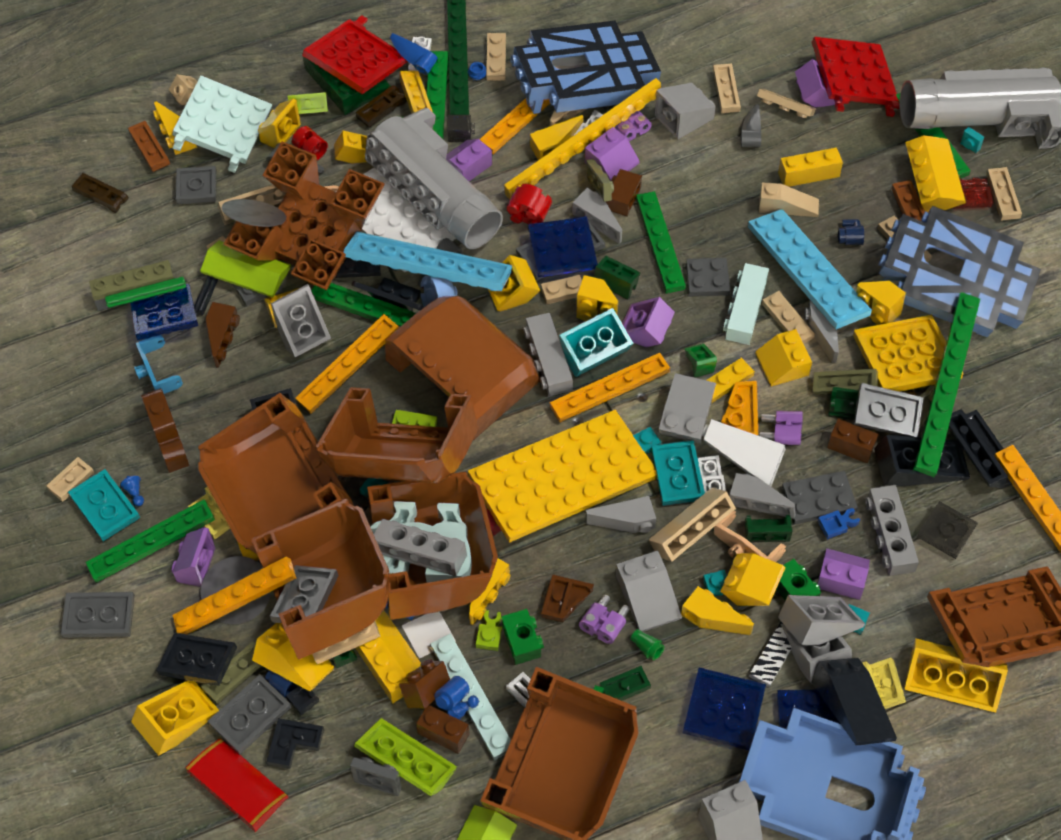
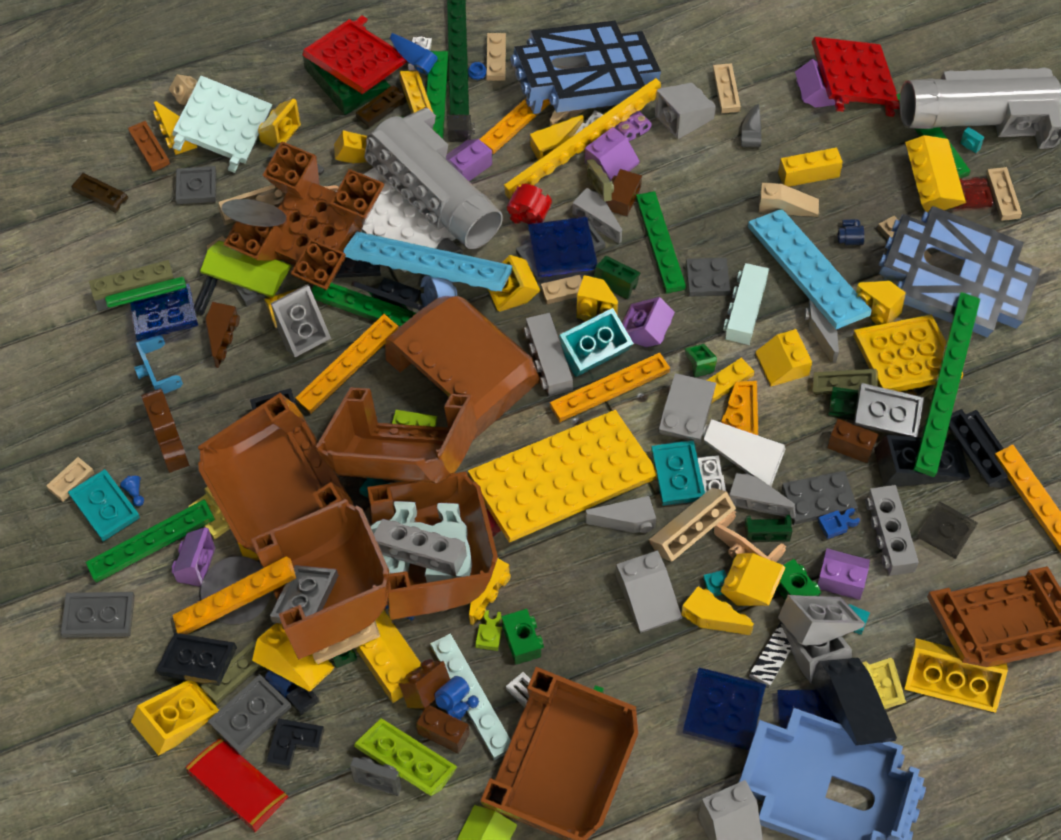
(309, 141): red wheel -> none
(311, 102): lime plate -> none
(425, 631): white sticker -> none
(564, 597): reddish brown wing -> none
(603, 623): medium lavender piece -> none
(626, 684): dark green plate -> none
(647, 439): teal plate -> none
(649, 645): green cone -> none
(786, 103): tan plate -> none
(787, 316): tan plate -> none
(787, 427): medium lavender piece -> none
(908, 199): dark orange plate -> none

